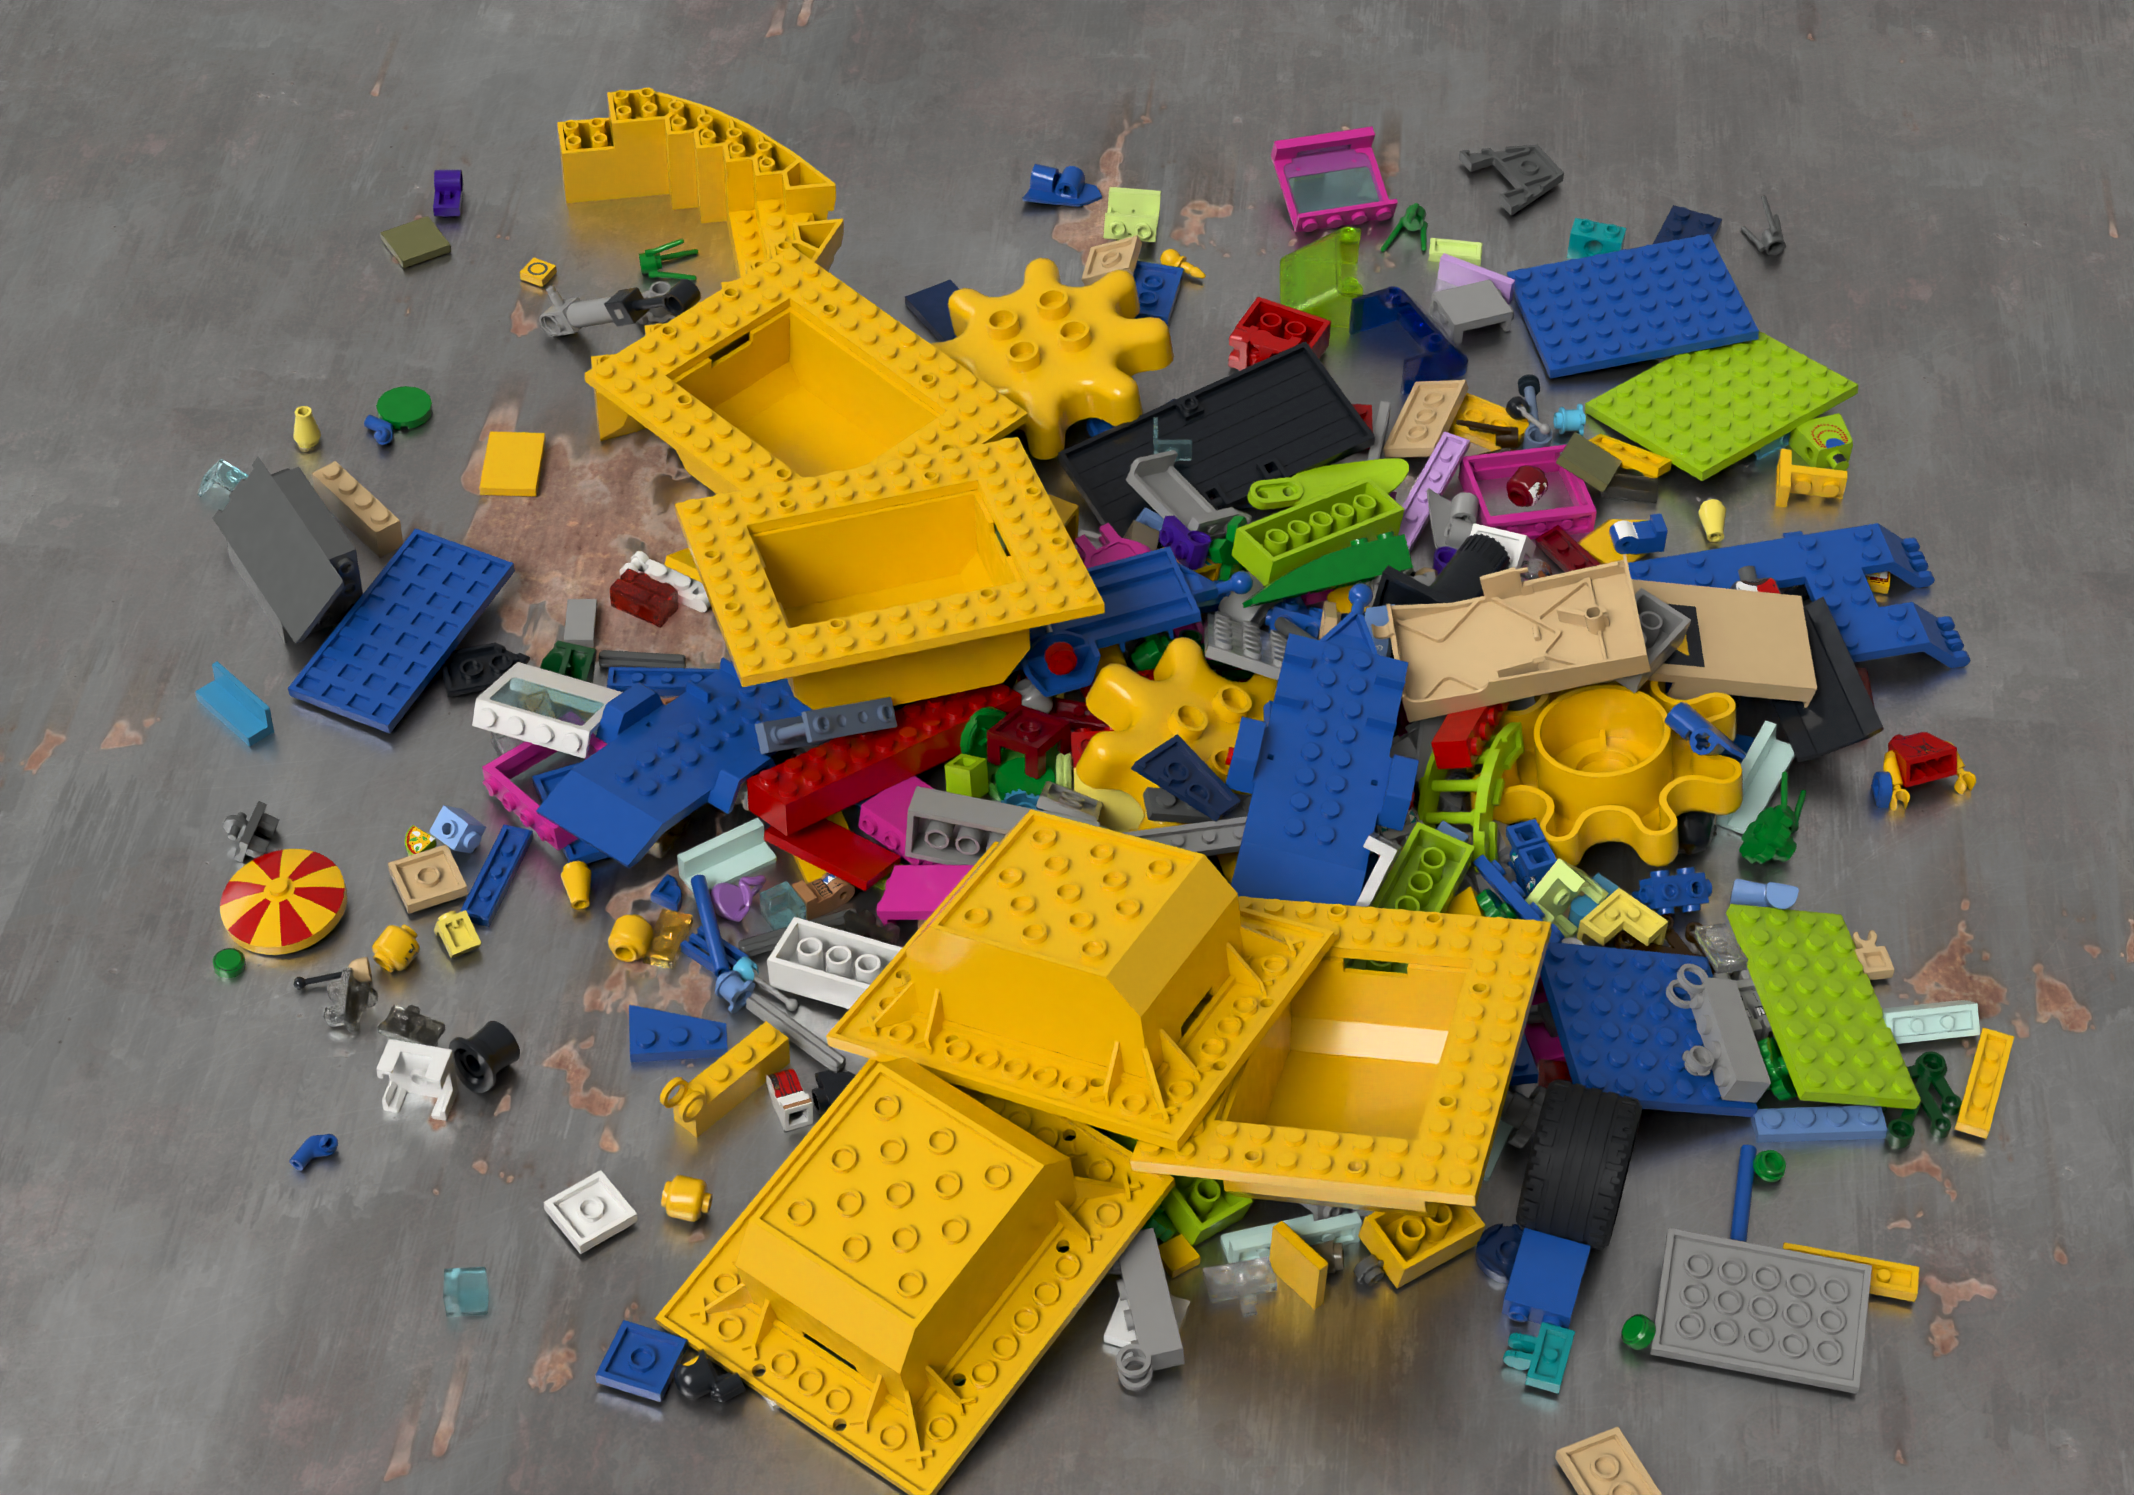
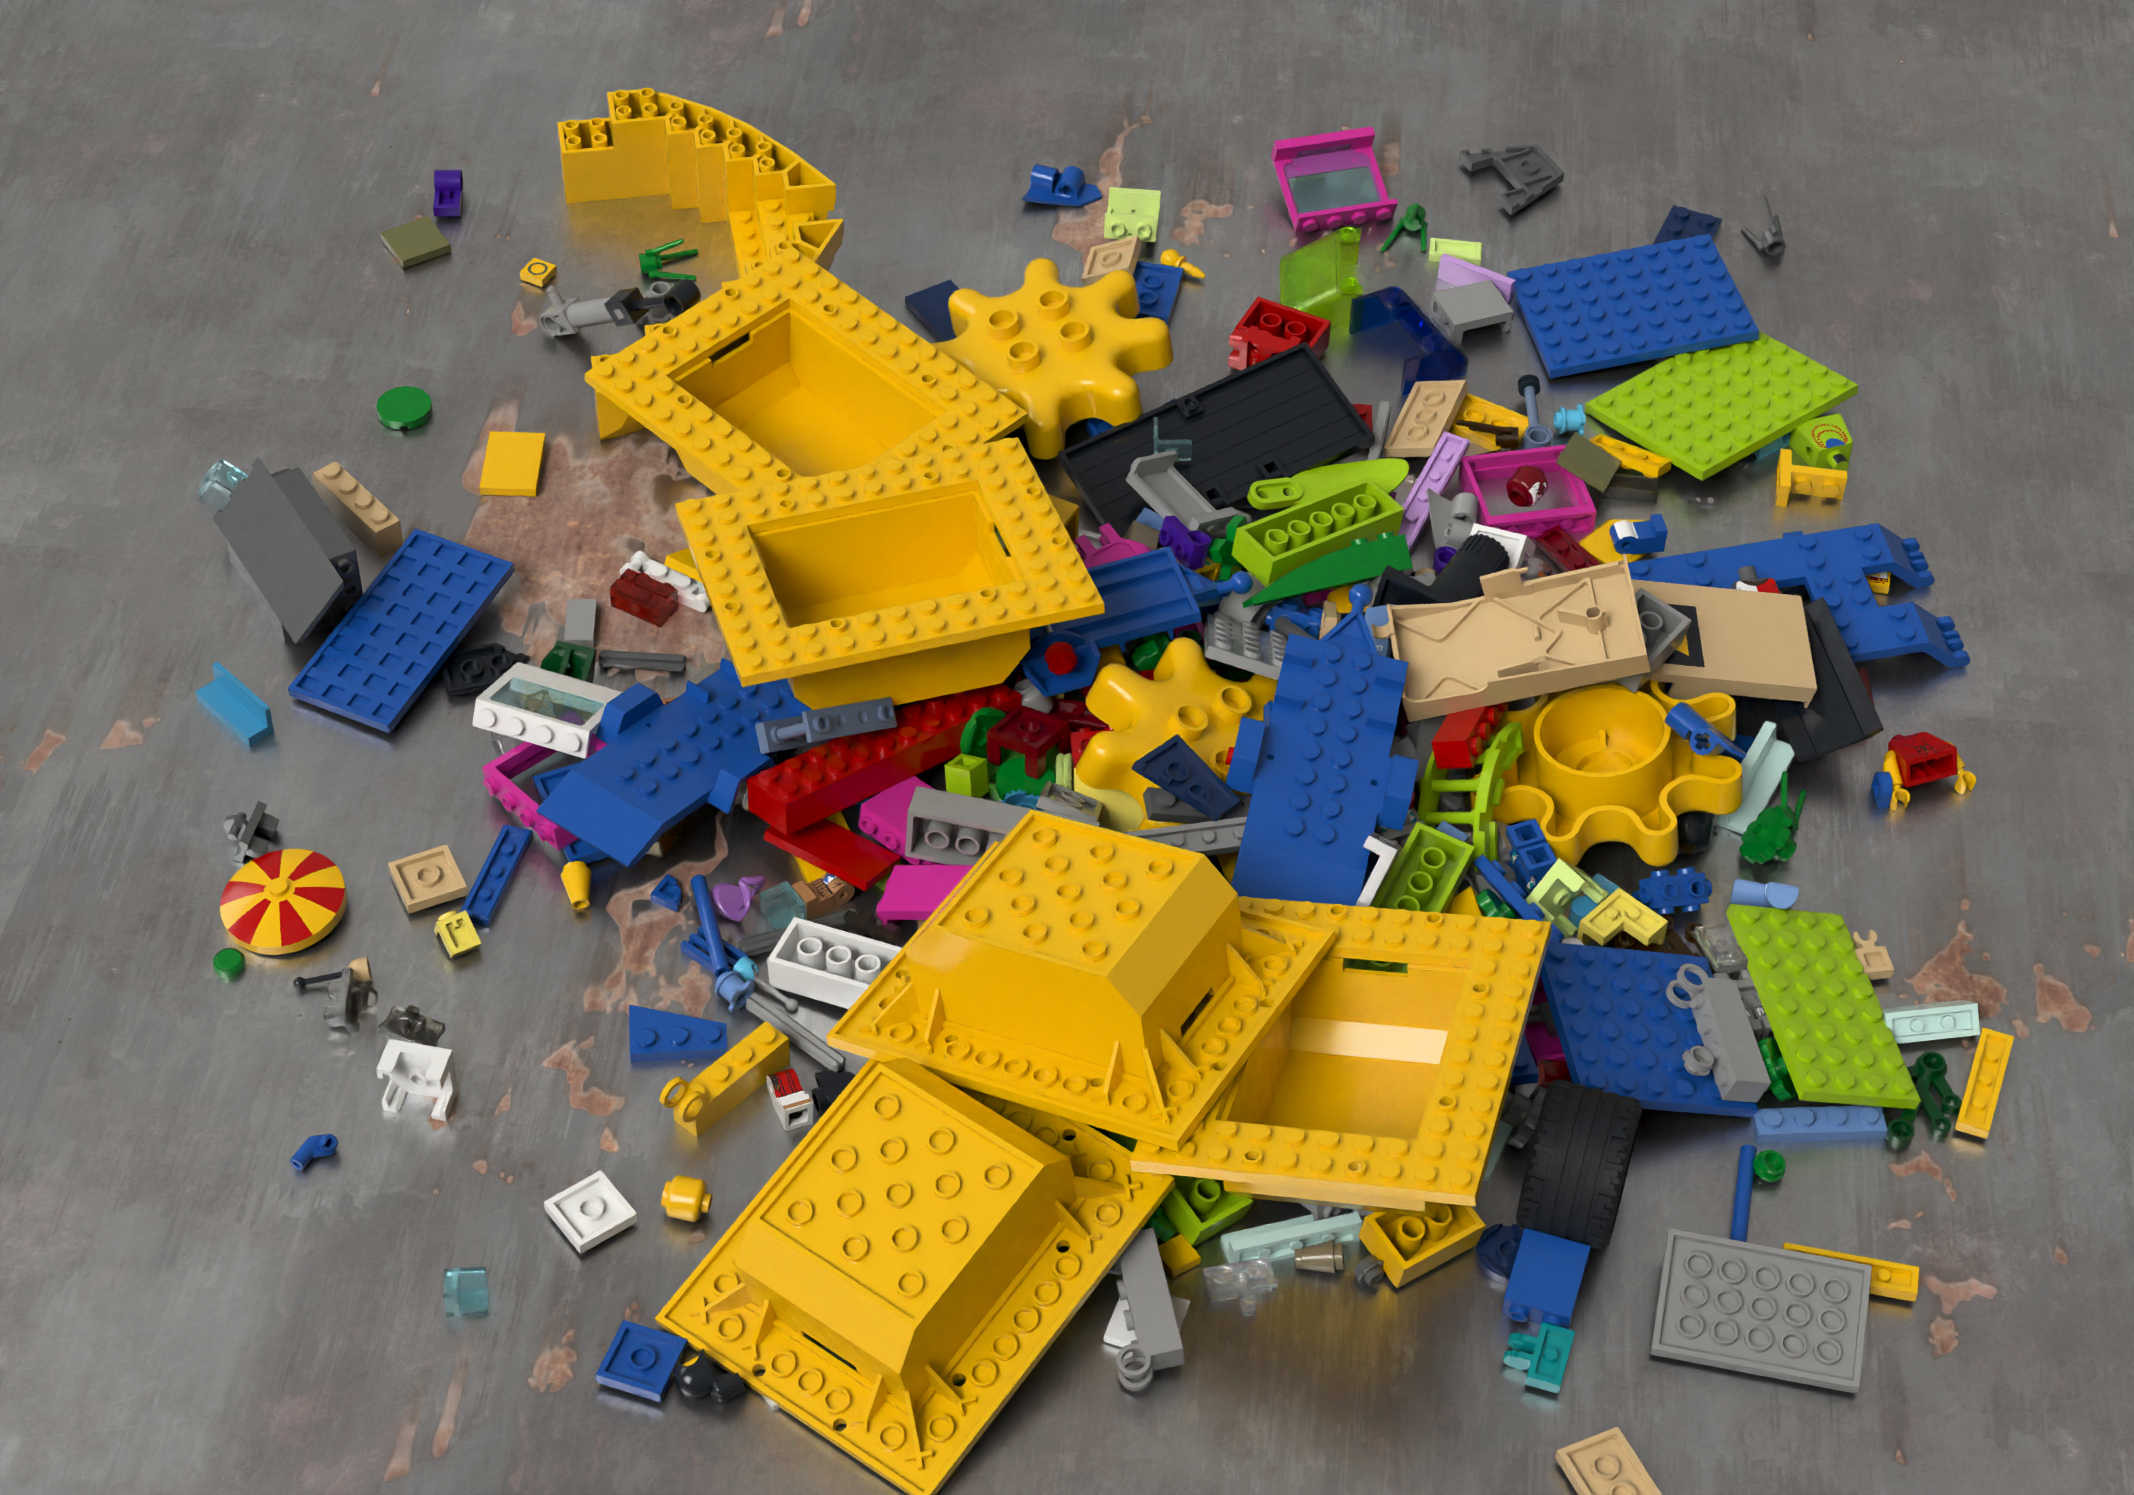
(305, 428): light yellow cone -> none
(383, 429): blue arm -> none
(395, 948): yellow head -> none
(418, 841): tile -> none
(457, 829): light blue brick -> none
(484, 1055): black piece -> none
(630, 937): yellow head -> none
(661, 680): blue tile -> none
(668, 933): clear yellow plate -> none
(727, 856): light aqua panel -> none
(1298, 1264): yellow tile -> none
(1523, 411): hinge -> none
(1594, 238): teal brick -> none
(1638, 1331): green piece -> none
(1712, 516): light yellow cone -> none

